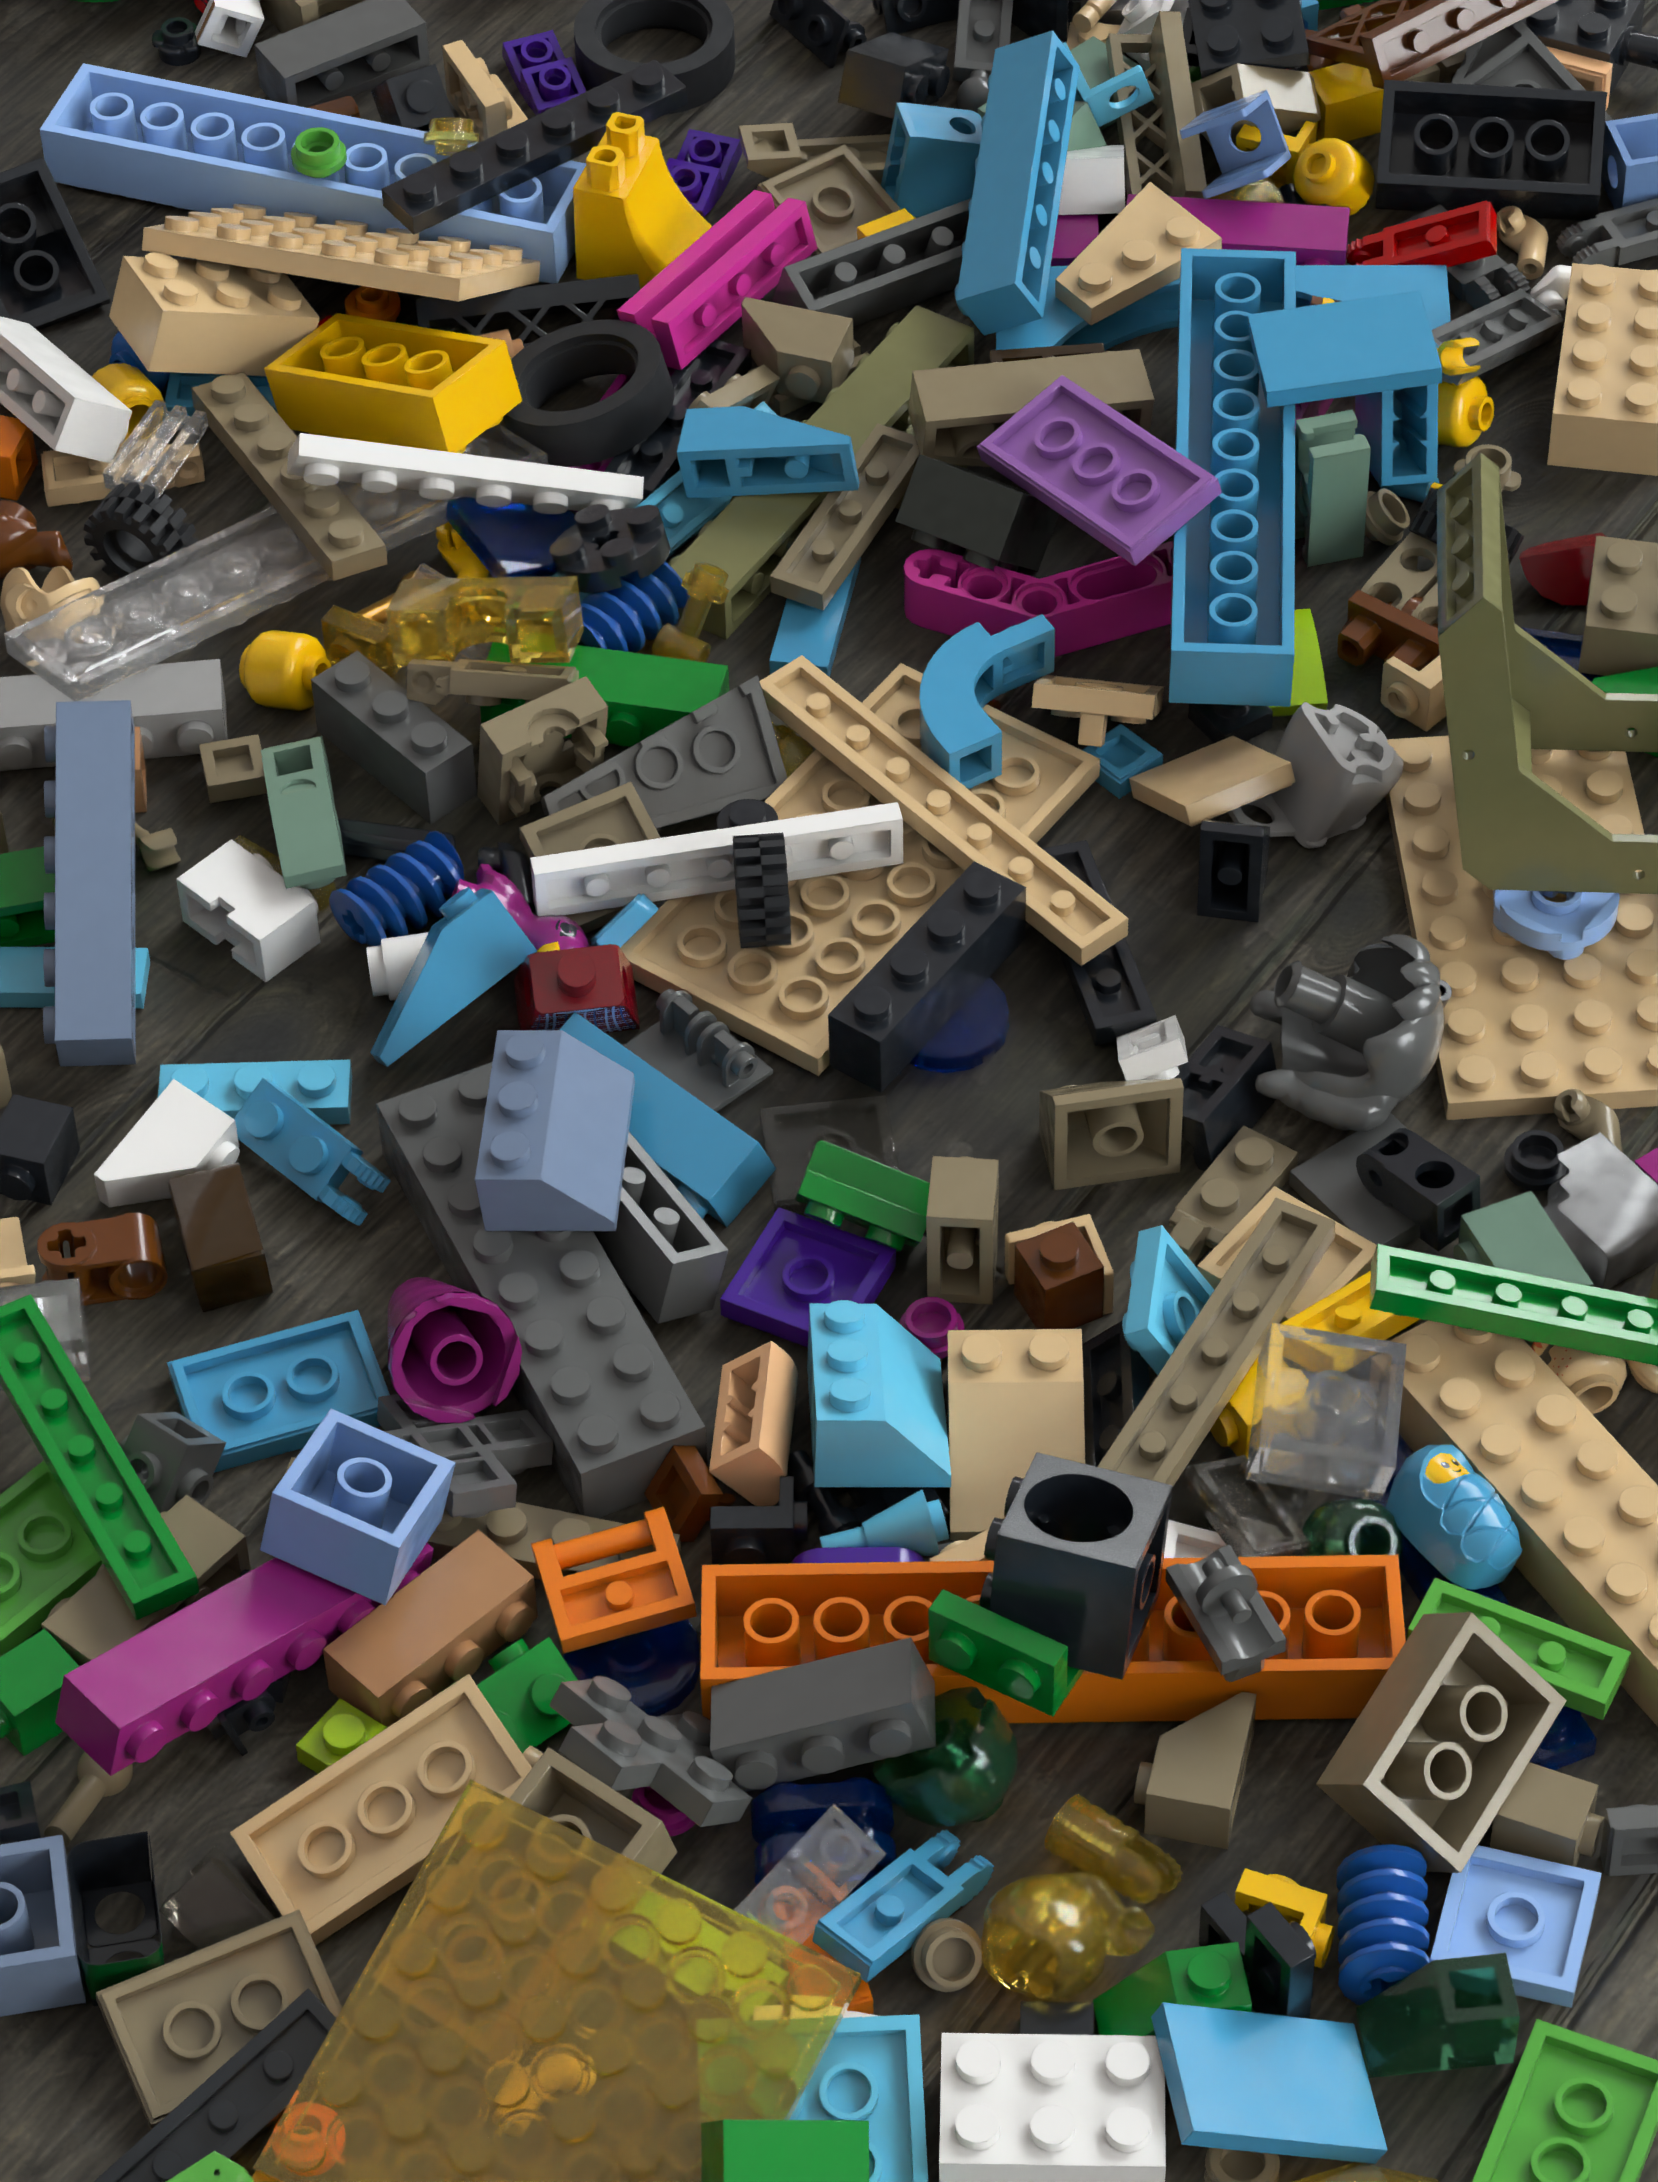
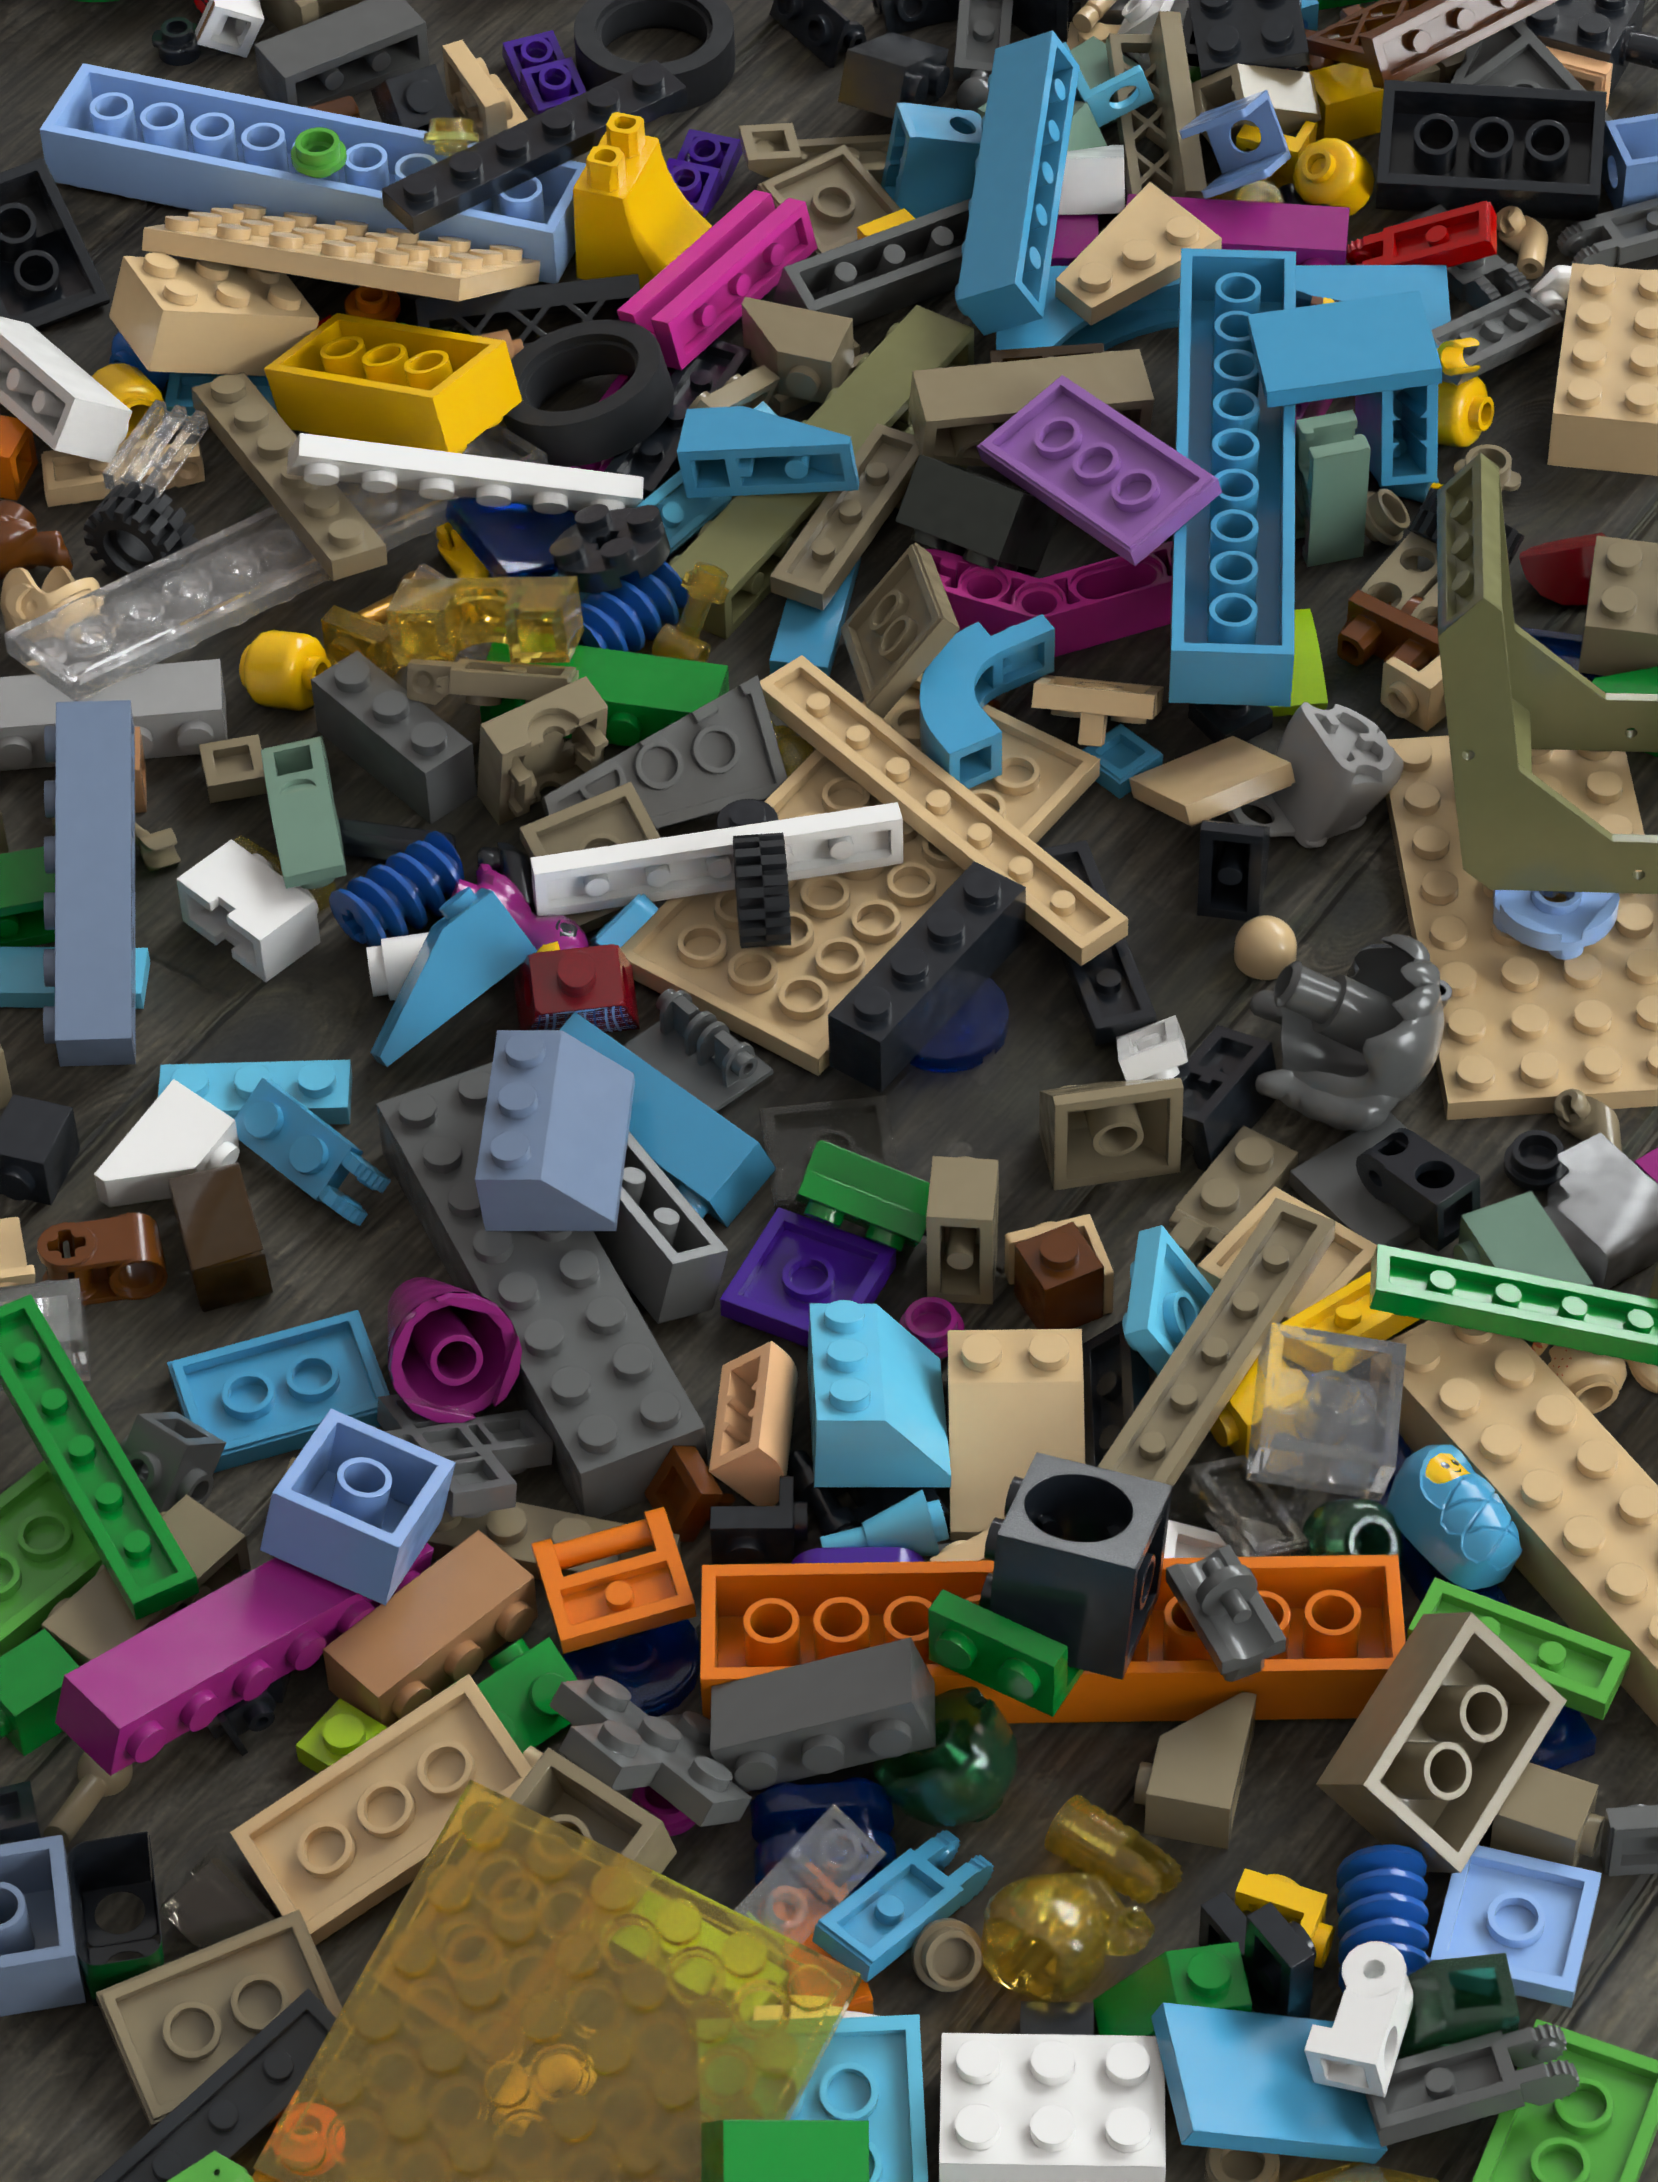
(899, 629): none -> dark tan tile
(1264, 947): none -> tan piece
(1368, 2025): none -> white leg
(1472, 2082): none -> dark grey hinge

